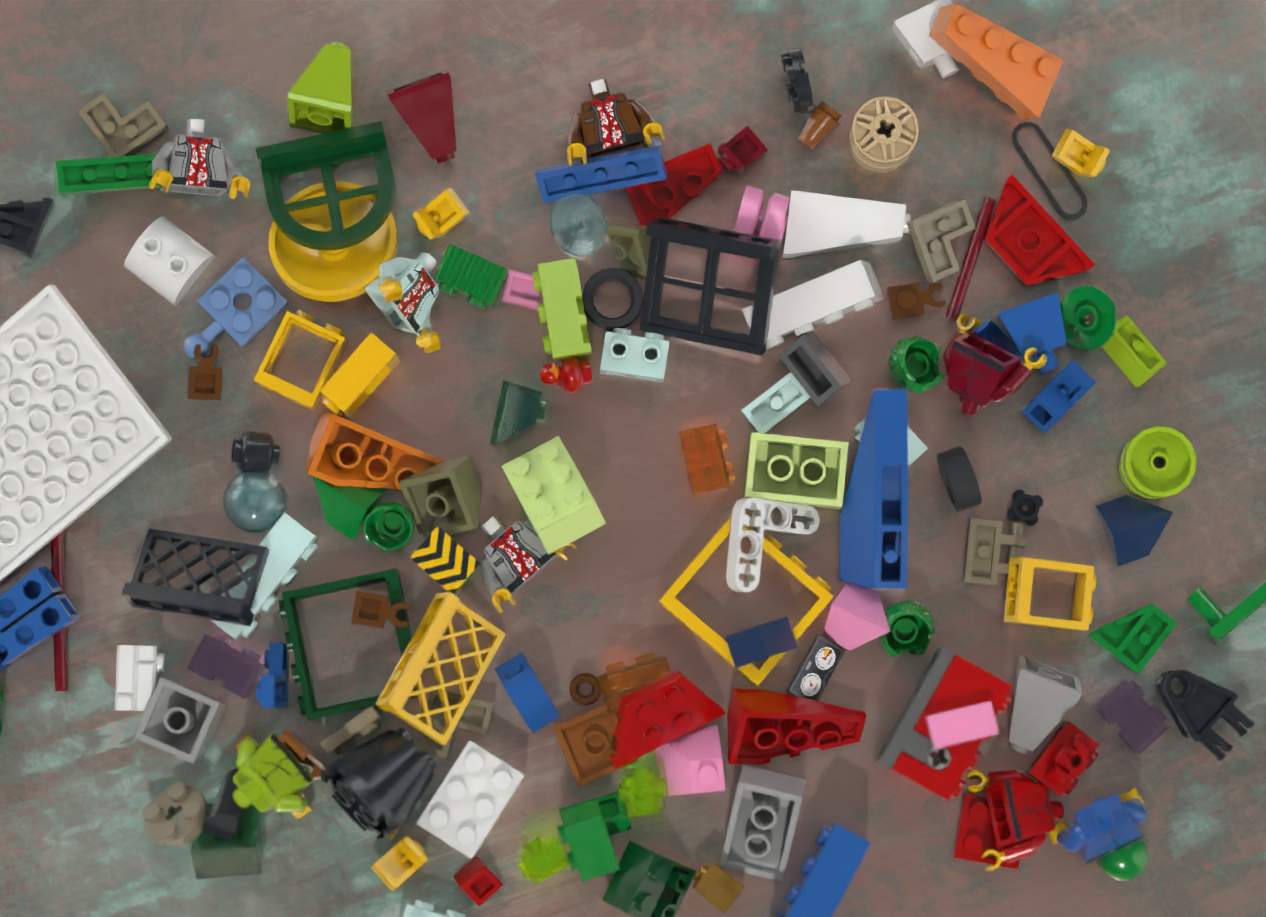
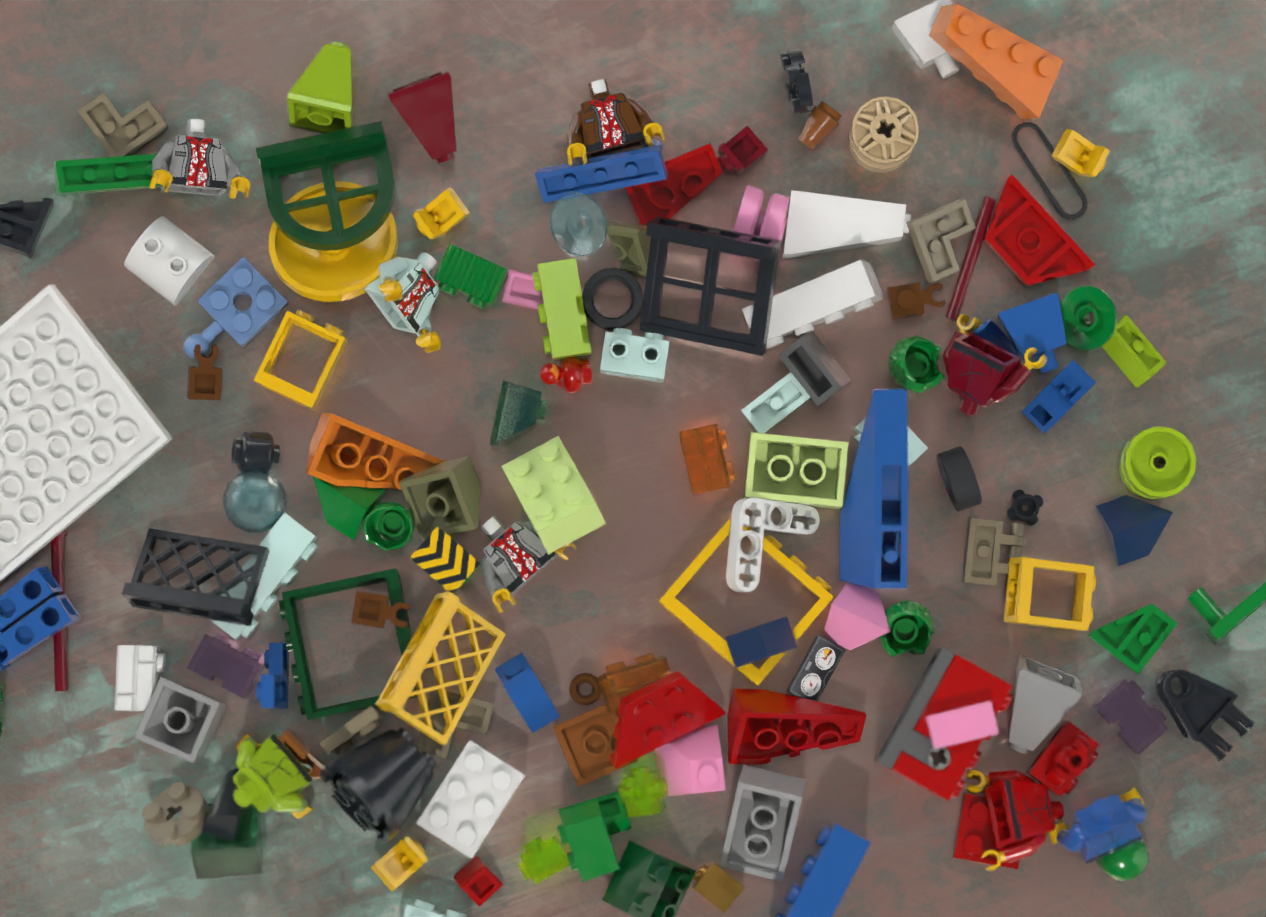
(359, 376): yellow window -> none

